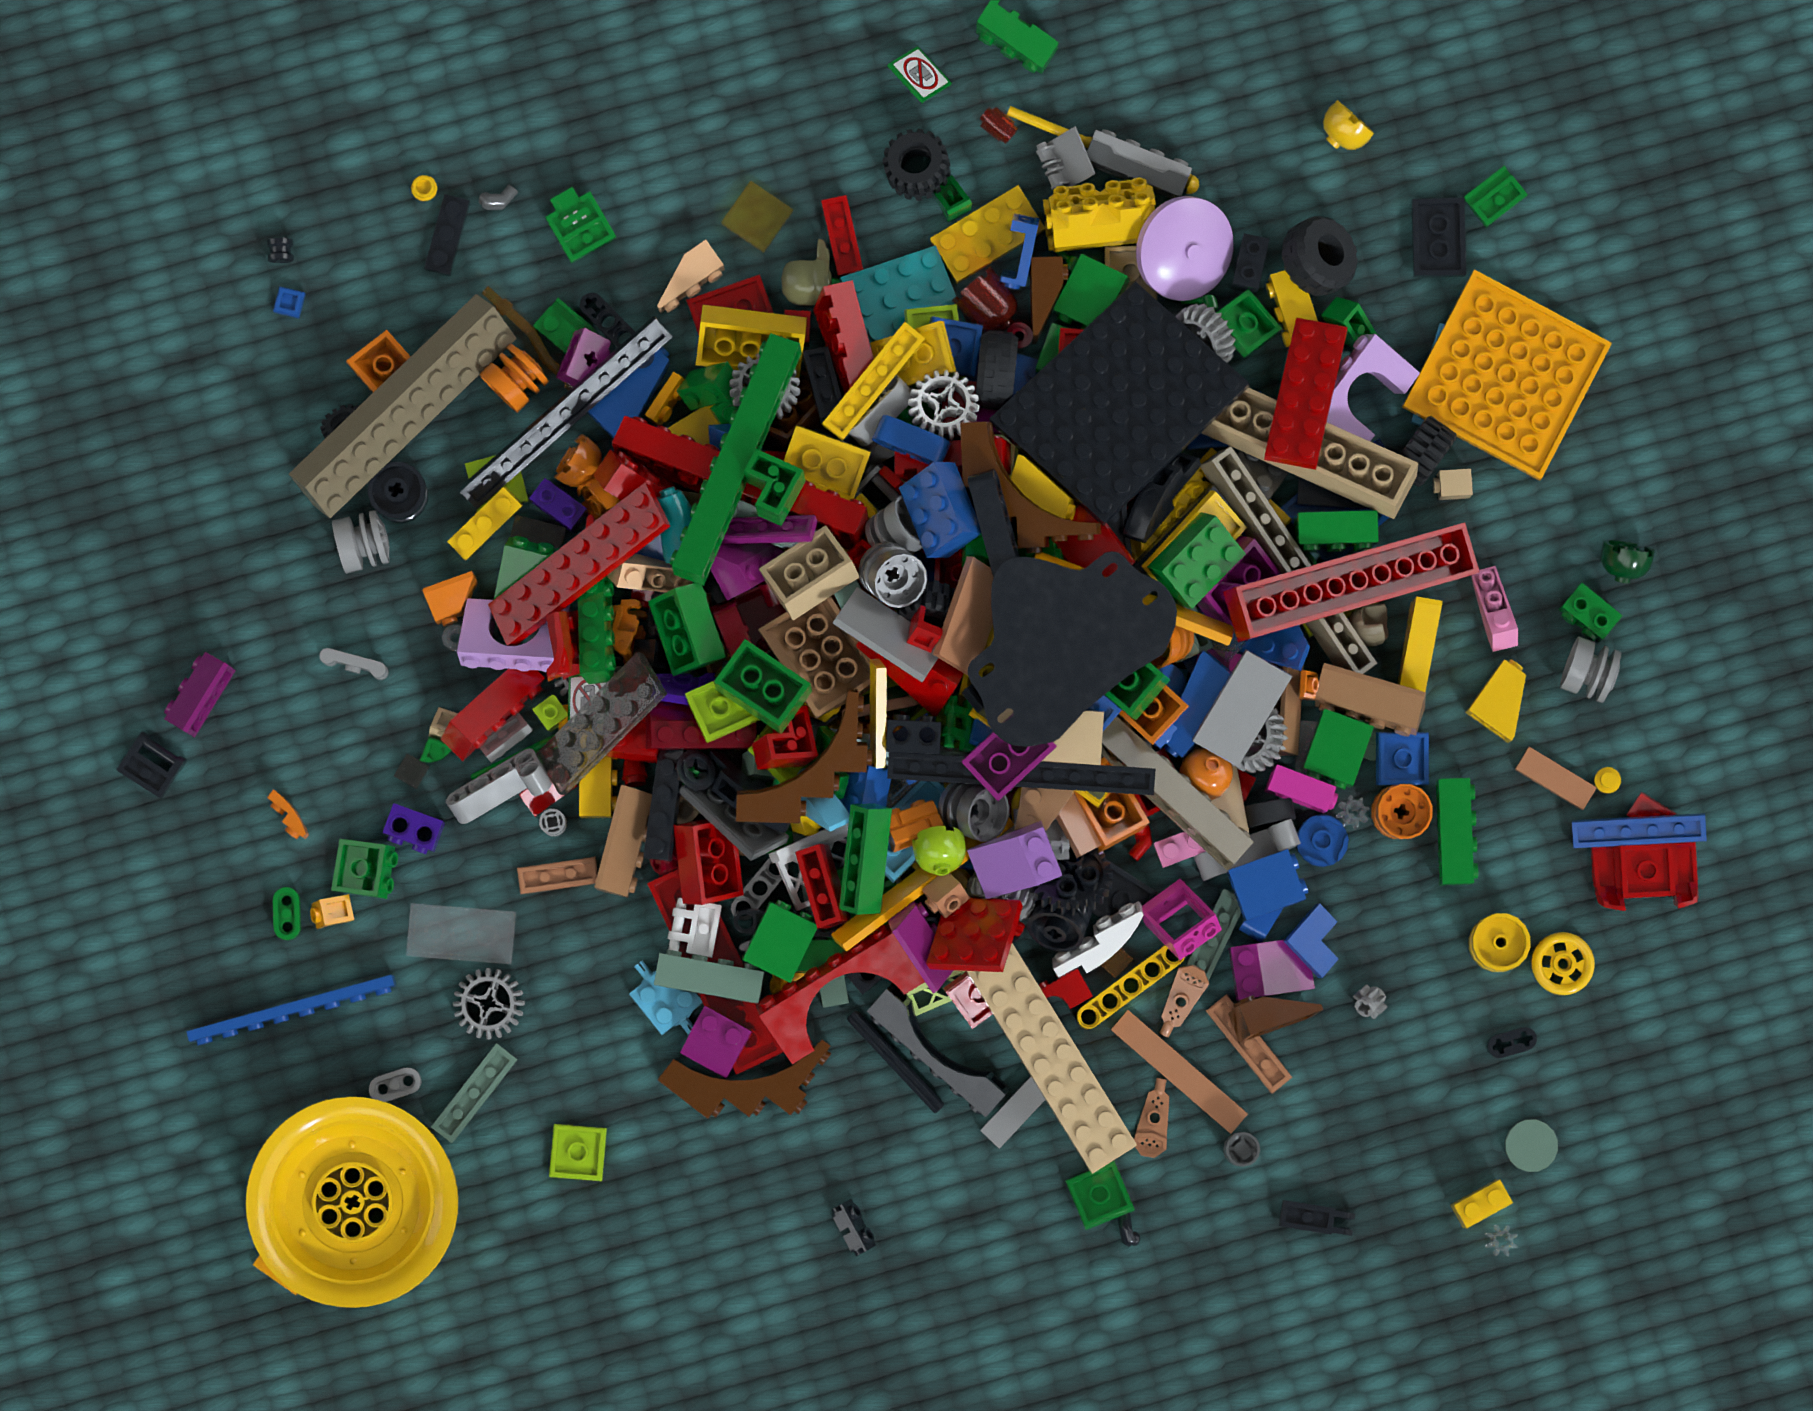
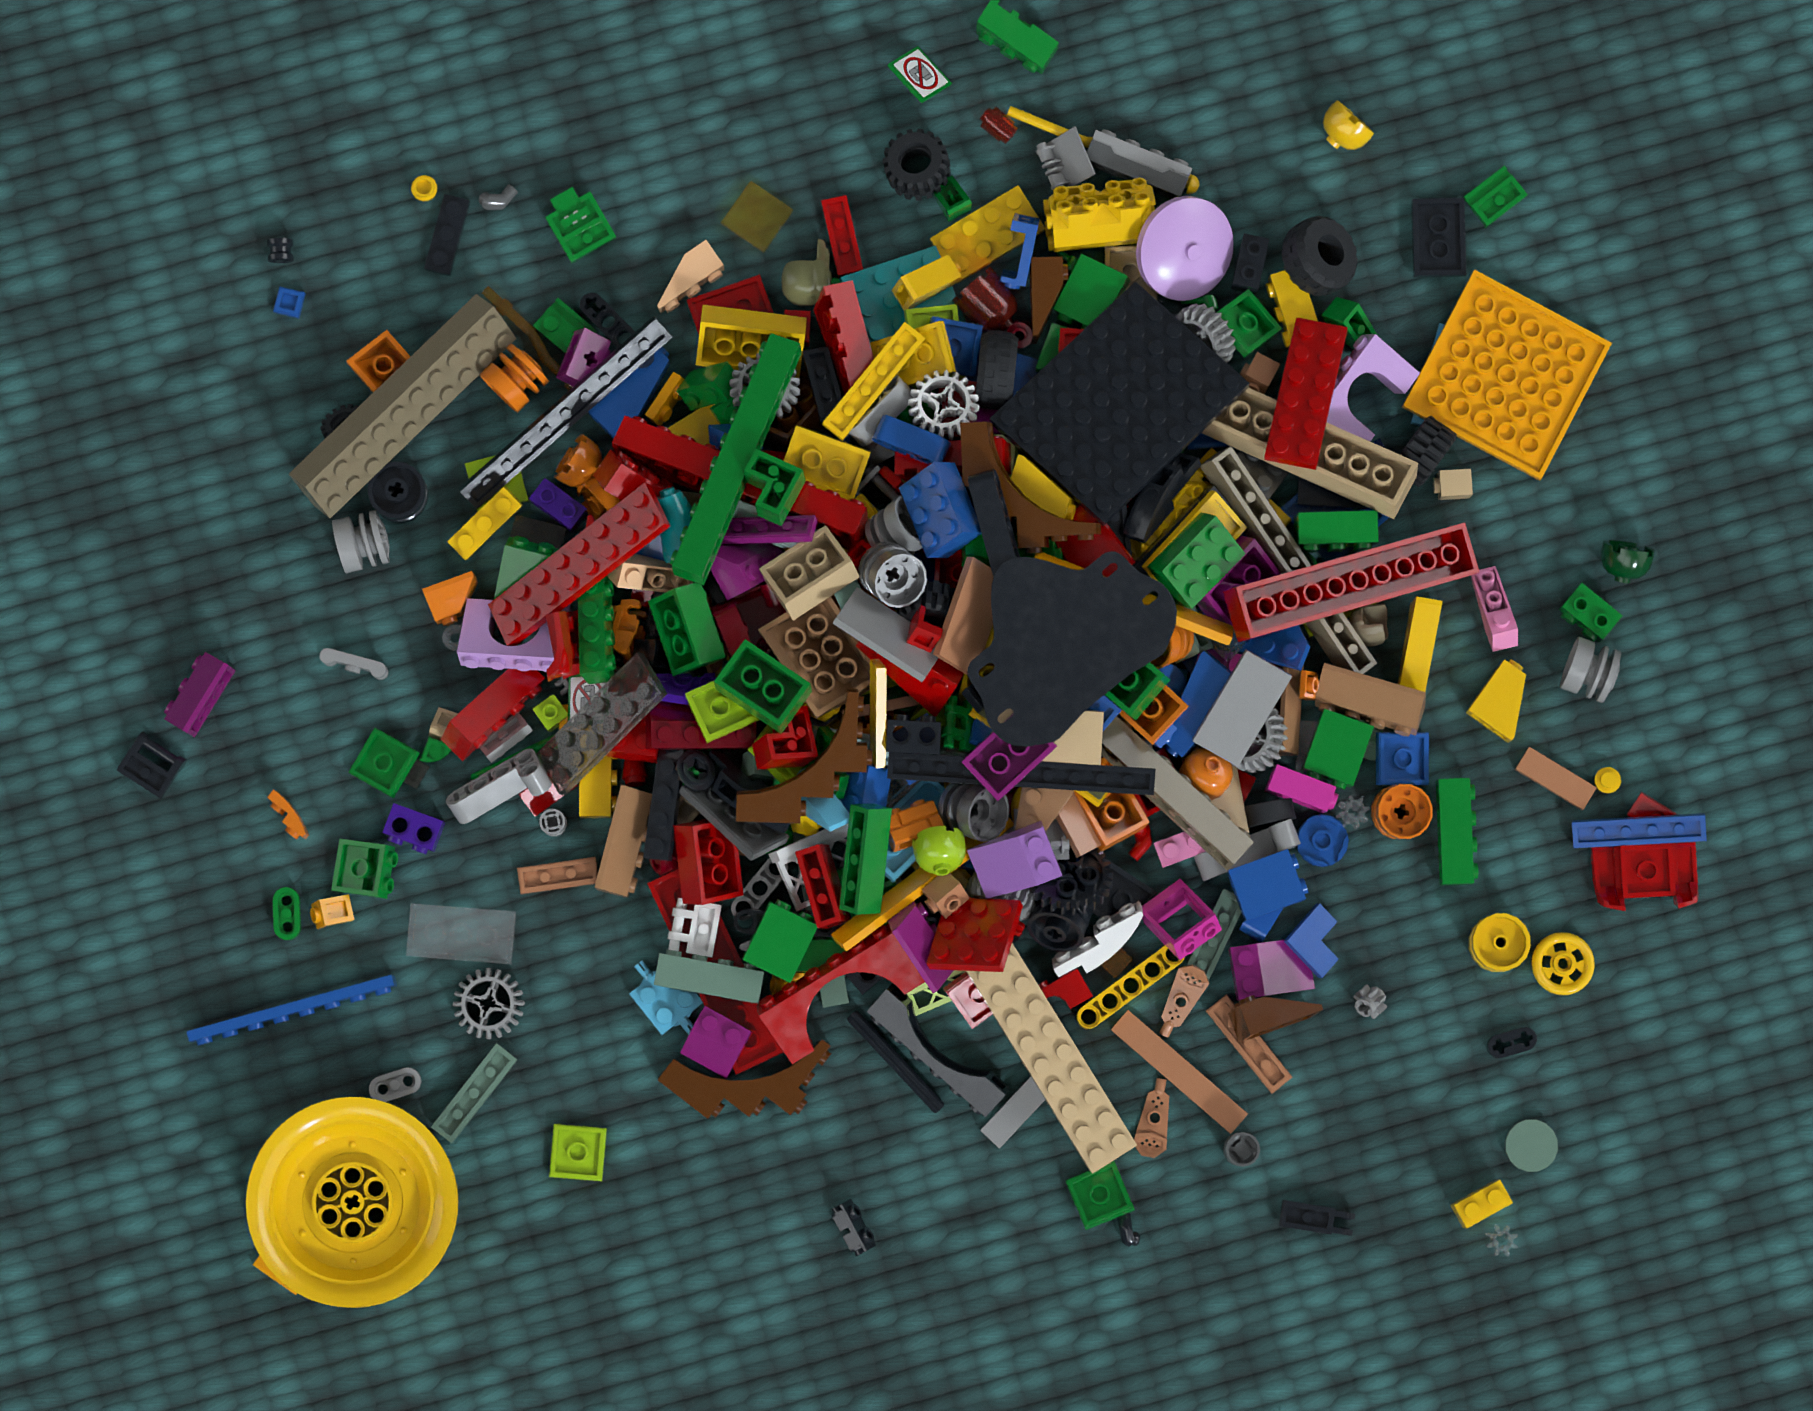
(384, 762): none -> green tile
(926, 282): none -> yellow slope
(1260, 372): none -> nougat brick

